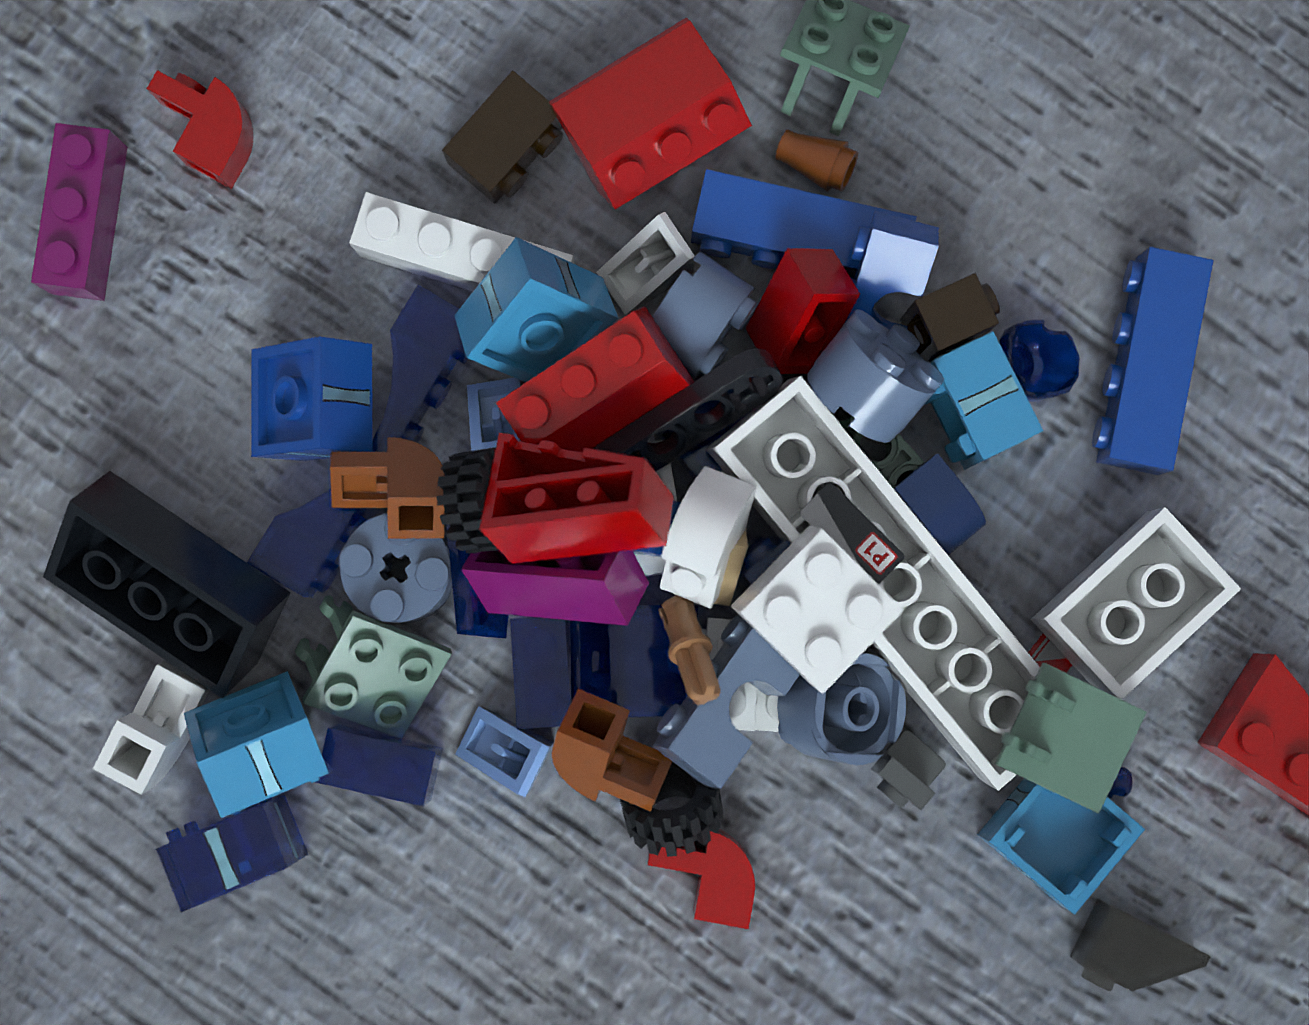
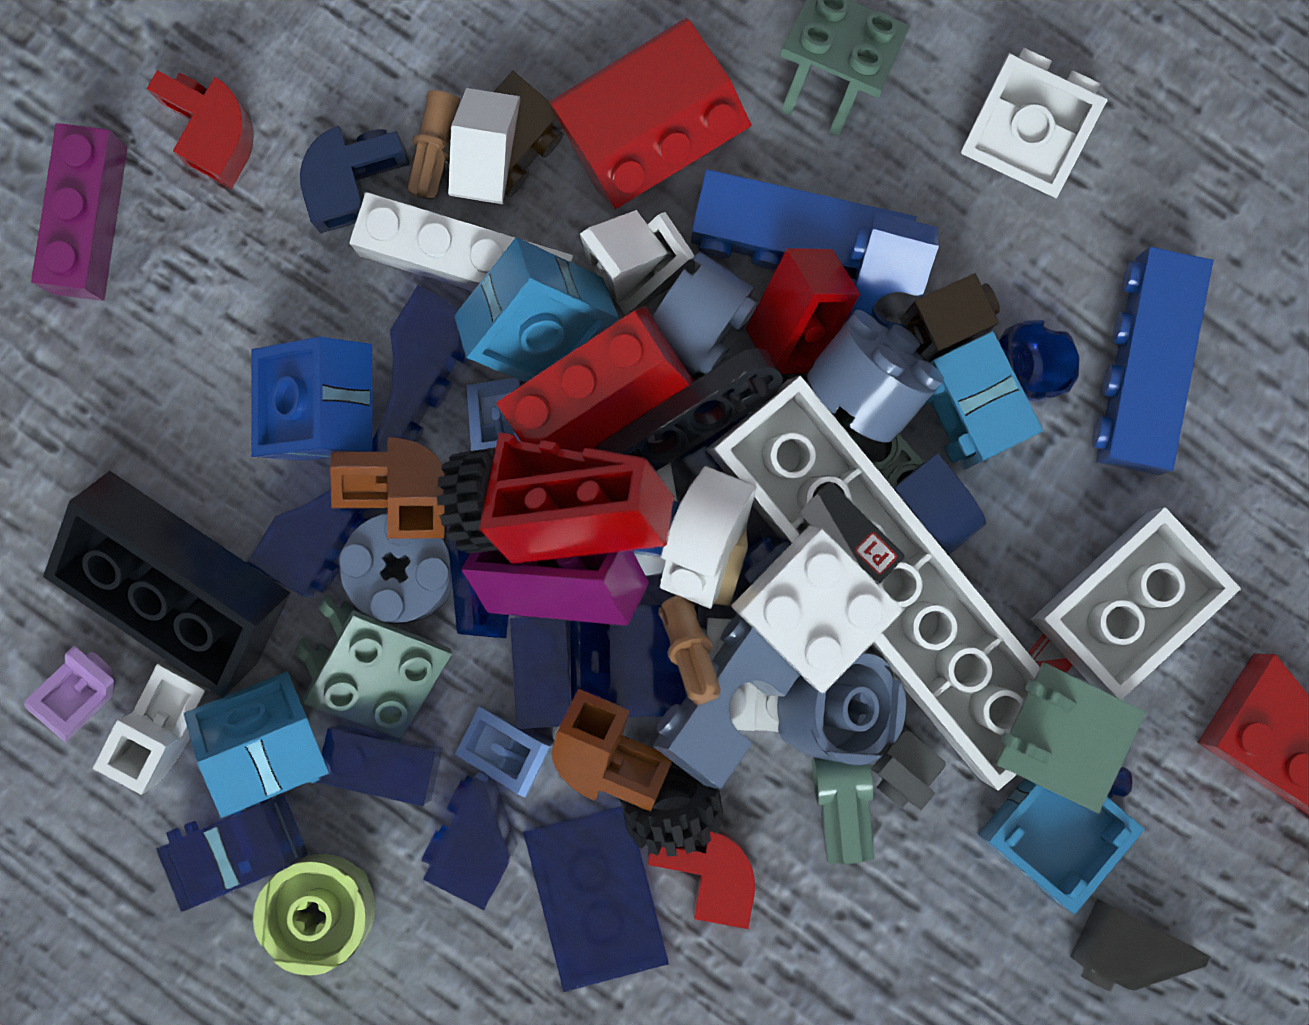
(72, 693): none -> lavender bracket
(291, 933): none -> yellowish green brick
(333, 172): none -> dark blue brick
(432, 138): none -> medium nougat axle
(475, 847): none -> clear blue slope
(482, 145): none -> white slope
(595, 898): none -> clear blue tile
(622, 252): none -> white slope
(819, 159): dark orange cone -> none
(844, 799): none -> sand green piece
(1034, 122): none -> white plate

